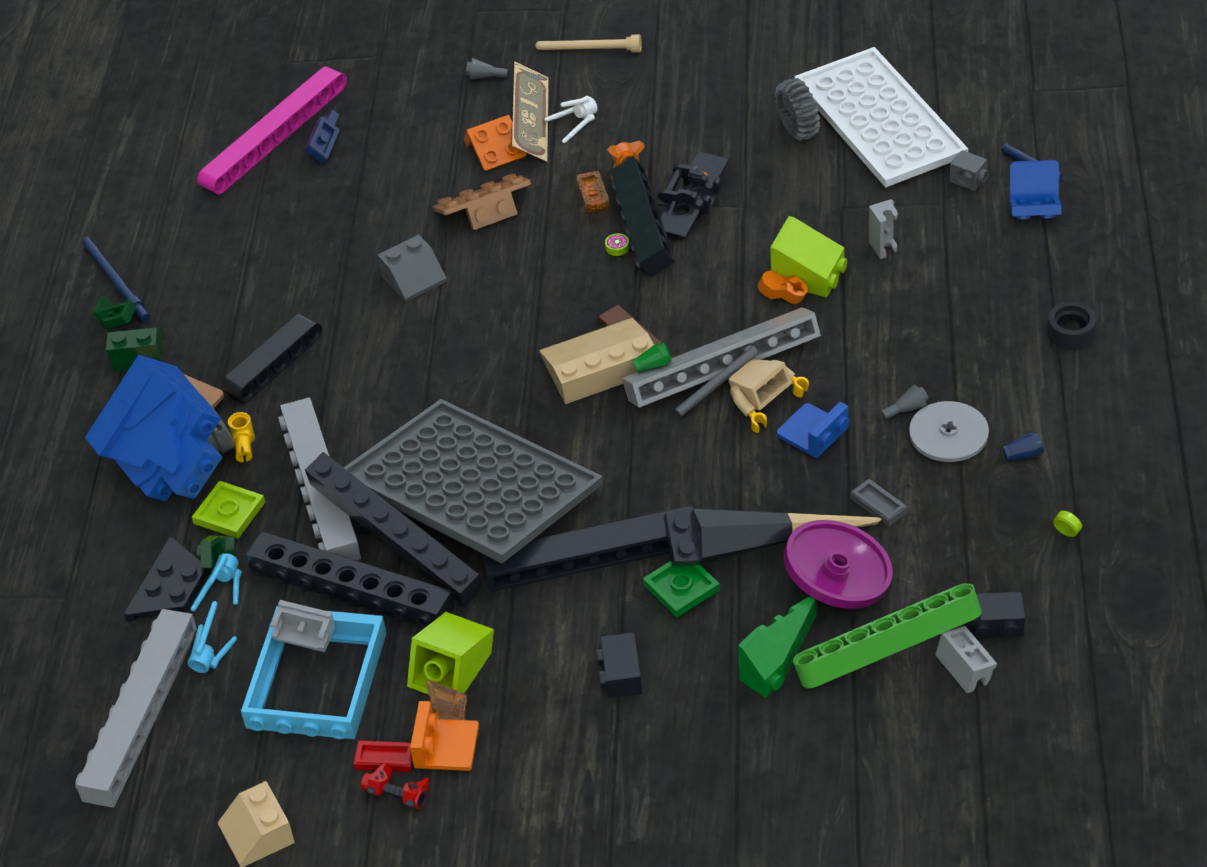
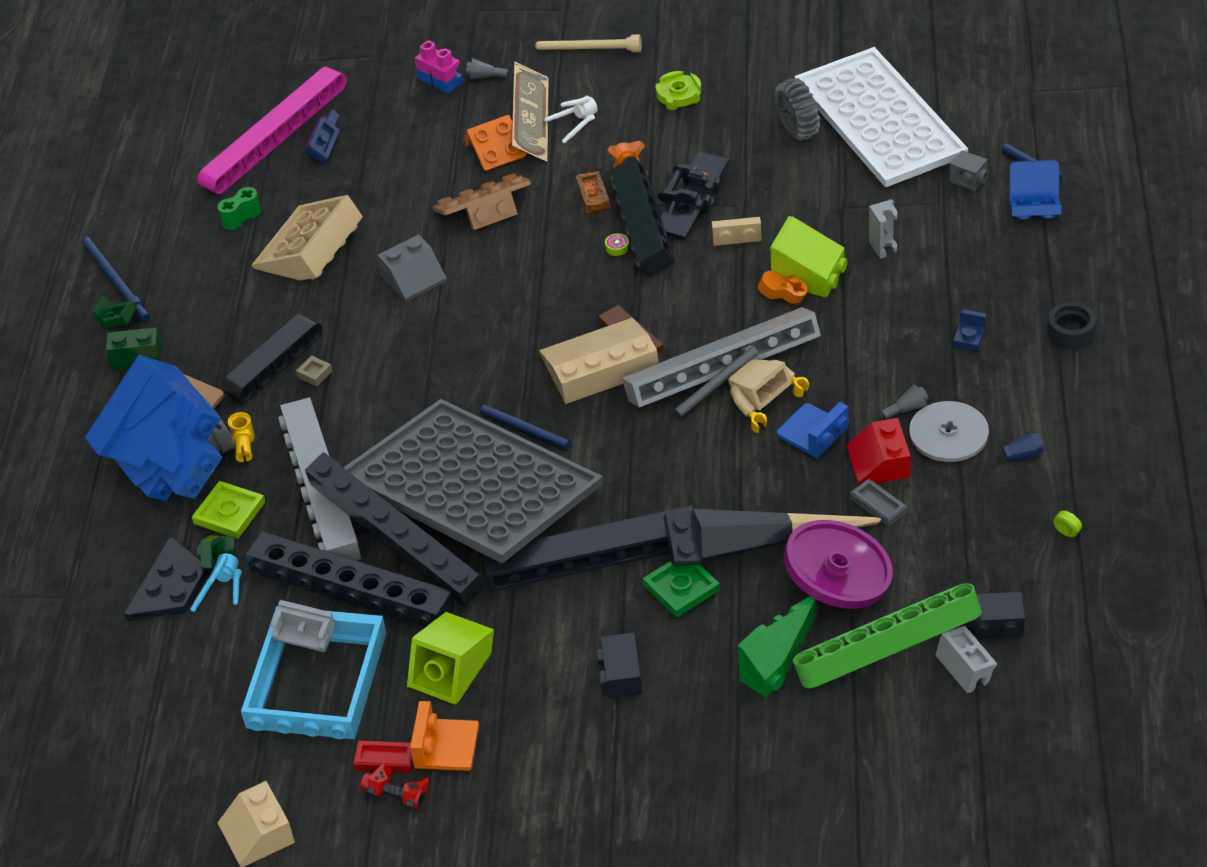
(136, 708): light grey brick -> none
(202, 654): medium azure plant -> none
(239, 208): none -> green axle
(309, 239): none -> tan slope
(314, 371): none -> dark tan plate
(437, 67): none -> dark pink hips
(447, 702): clear orange piece -> none
(525, 427): none -> dark blue bar
(652, 358): green cone -> none
(673, 99): none -> lime plate
(736, 231): none -> tan plate
(880, 453): none -> red slope
(970, 330): none -> dark blue bracket

